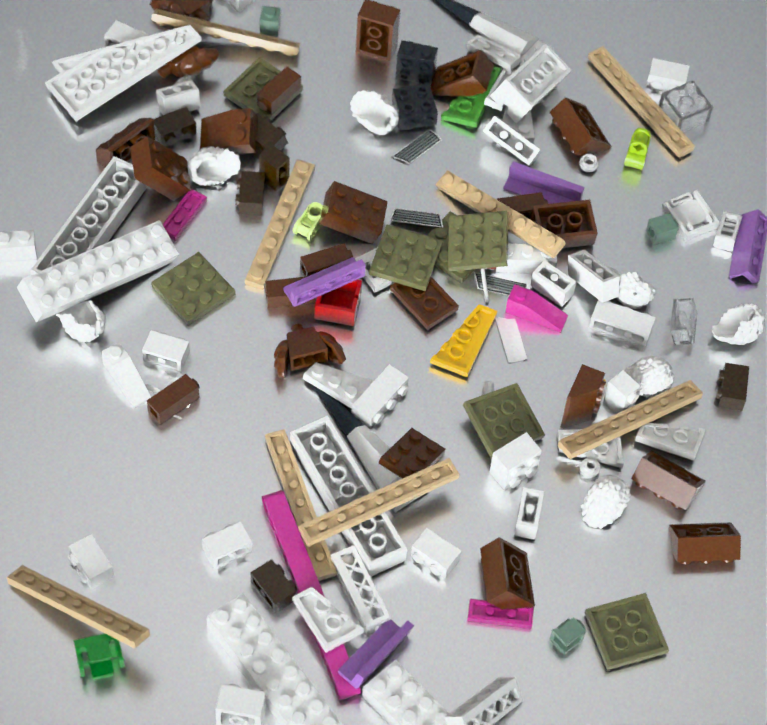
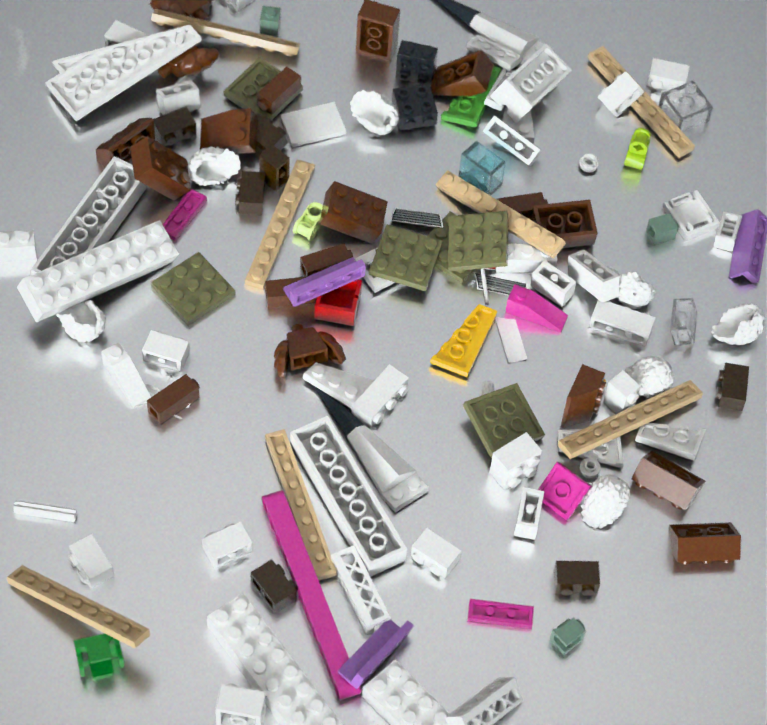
(45, 511): none -> white axle
(313, 124): none -> white tile
(324, 620): white wing -> none
(378, 502): tan plate -> none
(411, 454): reddish brown plate -> none
(417, 147): sticker -> none
(427, 306): reddish brown plate -> none
(482, 168): none -> clear light blue brick
(506, 575): reddish brown slope -> none
(528, 180): medium lavender panel -> none
(563, 490): none -> dark pink tile
(577, 577): none -> dark brown brick
(579, 128): reddish brown slope -> none
(620, 94): none -> white brick
(626, 631): olive plate -> none

